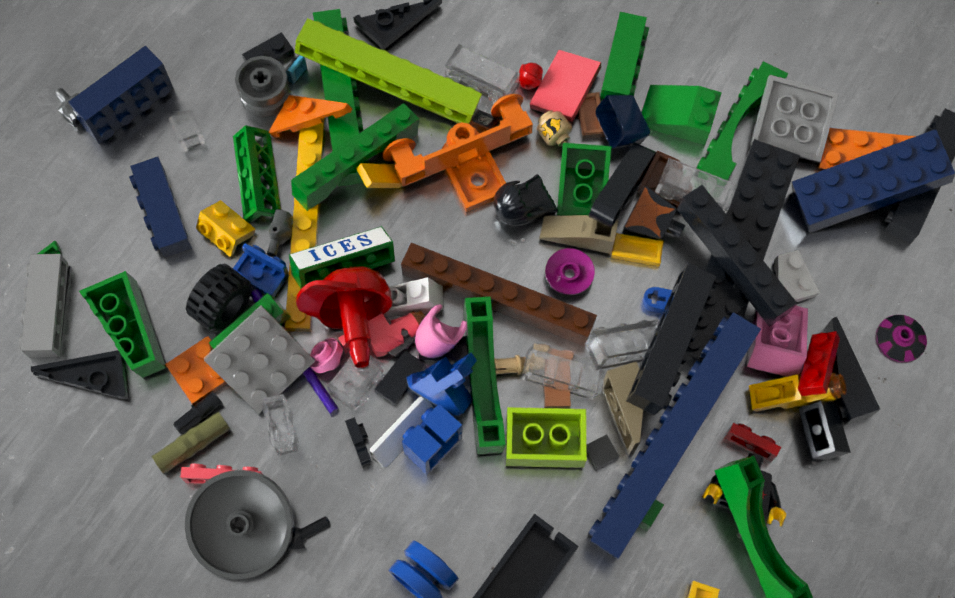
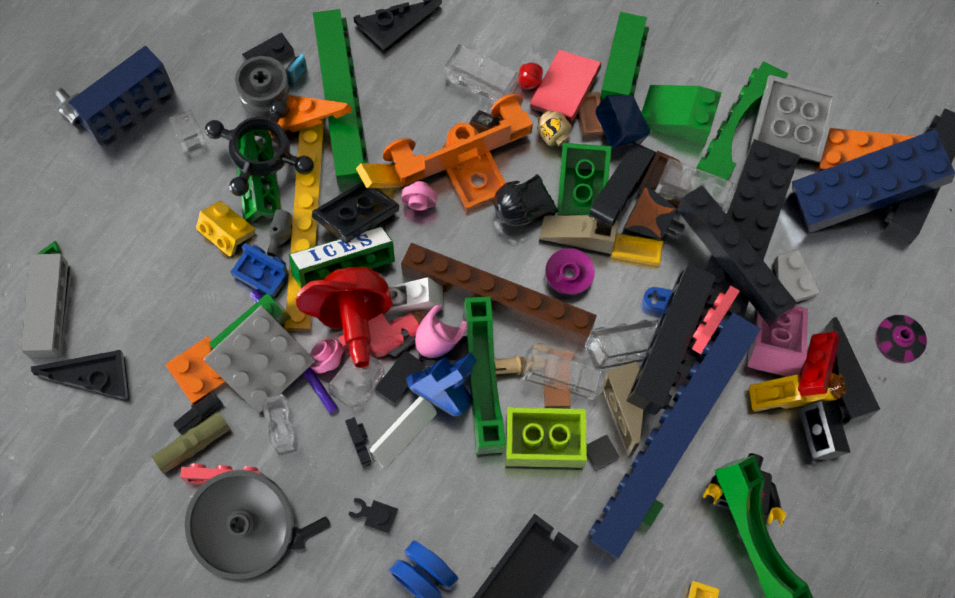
(126, 320): green wedge -> none
(161, 208): dark blue brick -> none
(218, 298): black tyre -> none
(239, 185): none -> black piece
(321, 178): green arch -> none
(355, 211): none -> black tile
(378, 516): none -> black plate
(387, 72): lime brick -> none
(419, 196): none -> bright pink plate
(432, 438): blue piece -> none
(713, 318): none -> coral plate
(761, 445): red plate -> none

